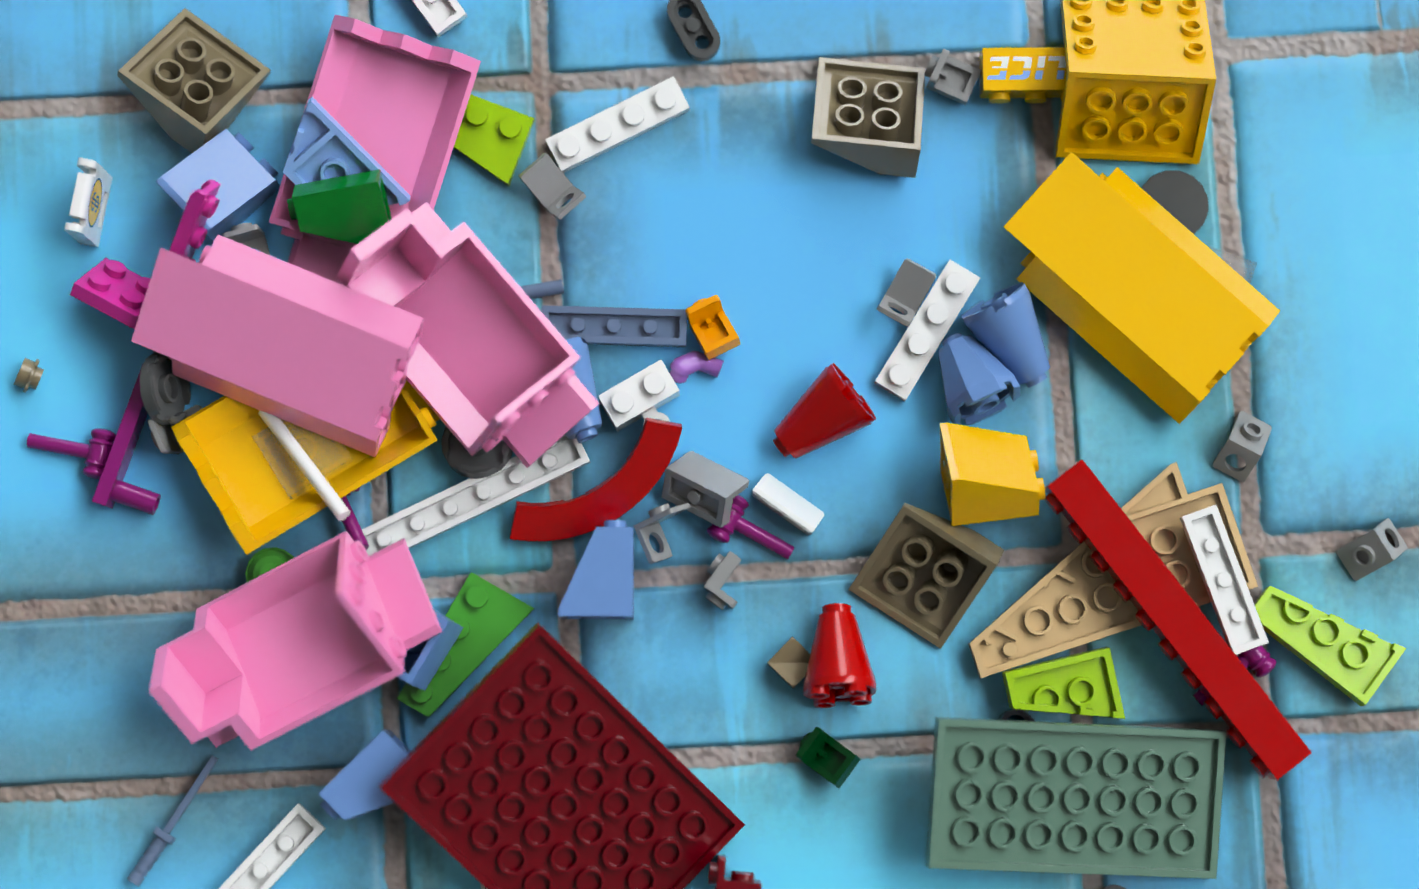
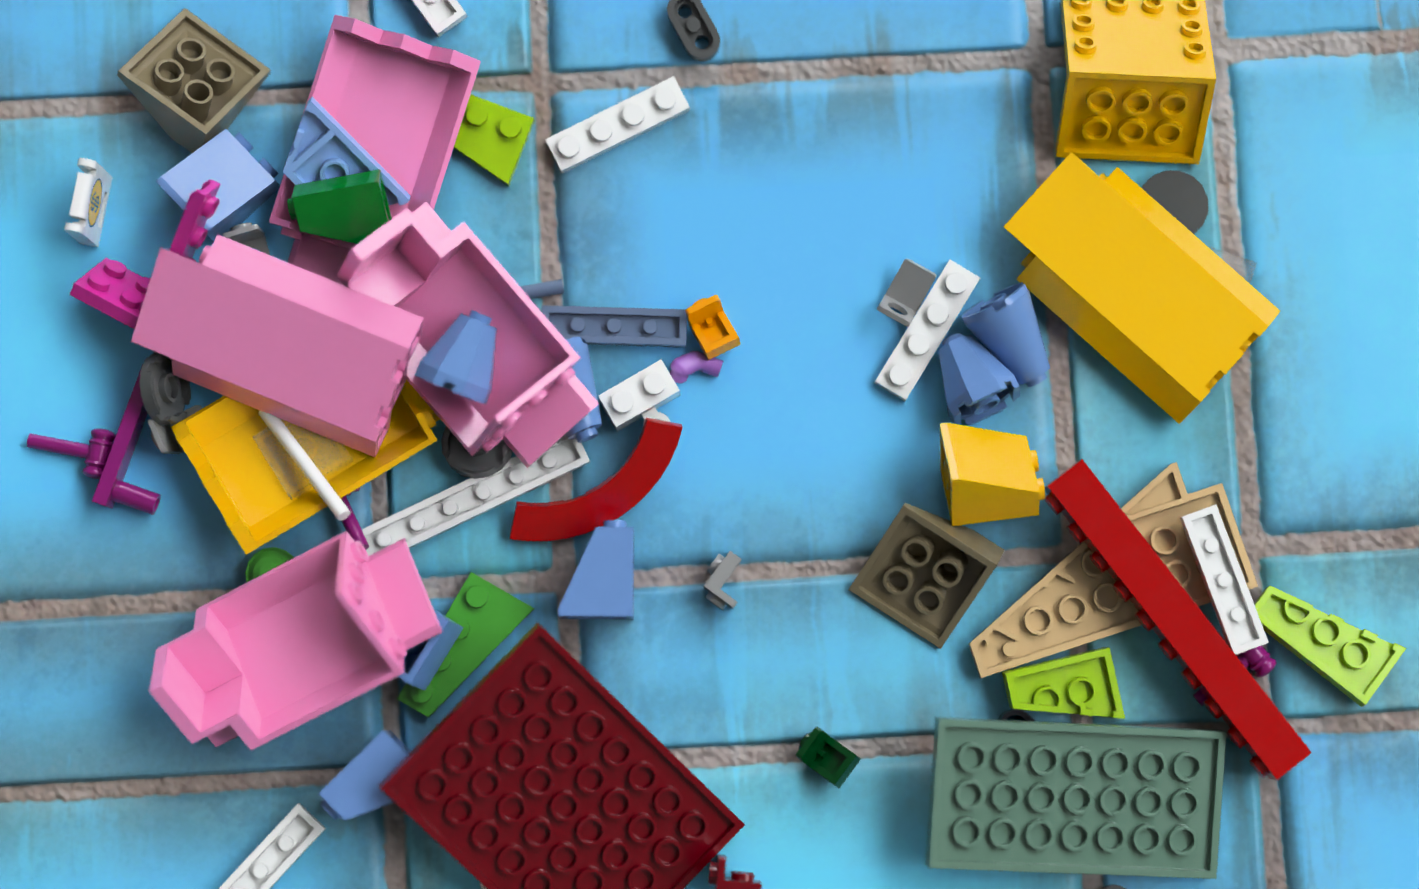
(29, 375): dark tan plate -> none
(163, 836): sand blue sword -> none
(463, 358): none -> medium blue cone
(551, 186): light grey bracket -> none
(653, 527): light grey bracket -> none
(704, 486): light grey panel -> none
(749, 530): magenta piece -> none
(787, 504): white slope -> none
(790, 662): dark tan slope -> none
(823, 415): red cone -> none
(838, 661): red cone -> none
(870, 114): dark tan slope -> none
(951, 77): light grey bracket -> none
(1022, 74): yellow brick -> none
(1246, 440): light grey bracket -> none
(1371, 550): light grey bracket -> none

